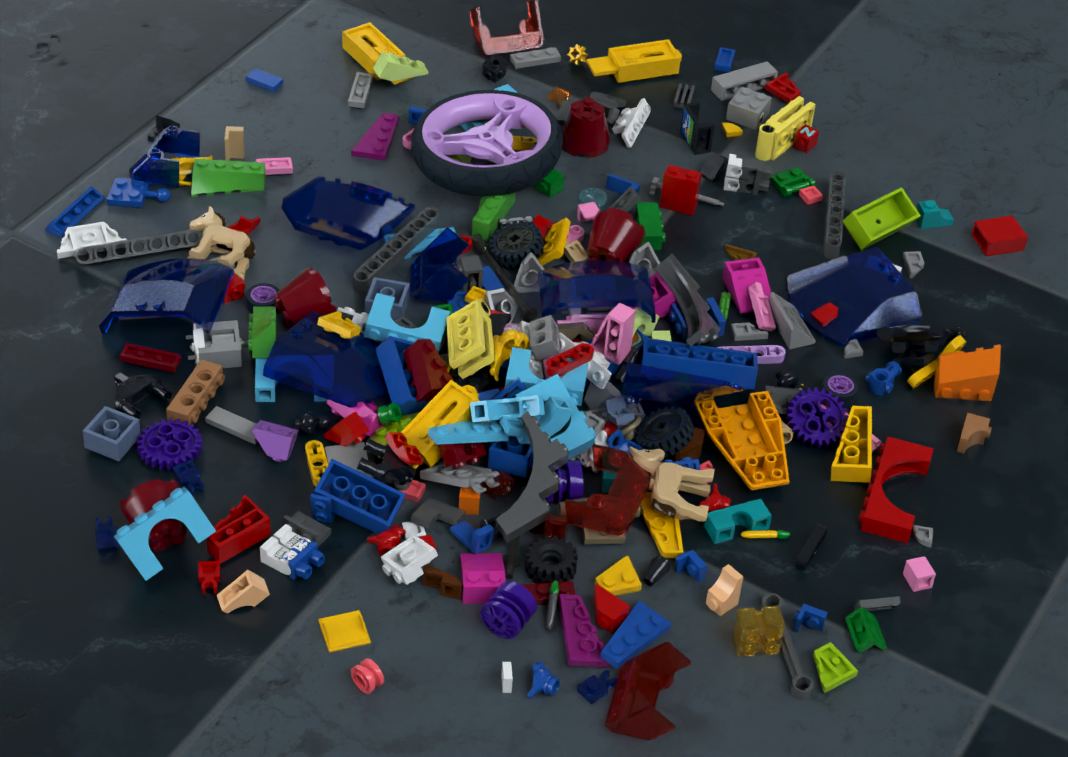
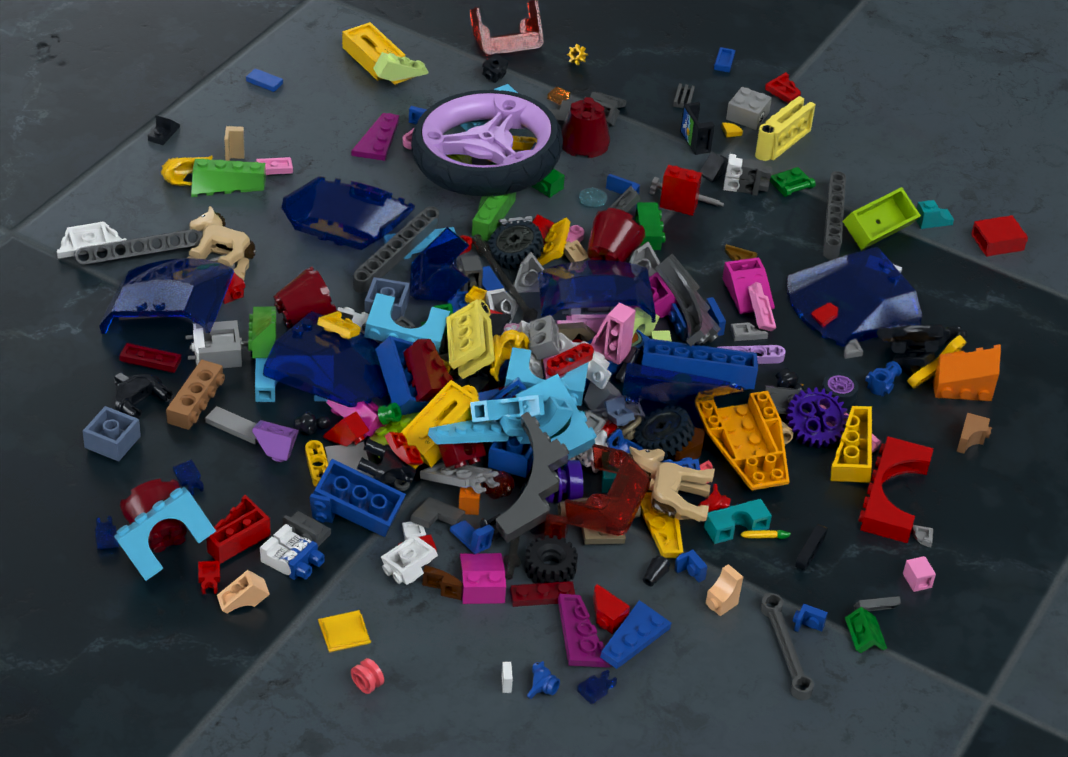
(75, 212): blue slope -> none
(133, 193): blue plate -> none
(156, 169): clear blue windscreen -> none
(169, 444): dark purple gear -> none
(245, 225): red slope -> none
(260, 296): wheel -> none
(360, 90): light grey plate -> none
(387, 539): red animal -> none
(415, 491): coral tile -> none
(508, 610): dark purple wheel -> none
(535, 57): light grey plate -> none
(554, 591): dark grey piece -> none
(587, 212): bright pink panel -> none
(620, 578): yellow wing -> none
(631, 122): white bracket -> none
(637, 690): clear red windscreen -> none
(638, 61): yellow piece -> none
(724, 303): bright green axle -> none
(751, 77): light grey brick -> none
(758, 631): clear yellow brick -> none
(790, 323): light grey slope -> none
(805, 138): red brick -> none
(810, 195): coral tile -> none
(832, 667): lime wing -> none
(913, 262): light grey tile -> none

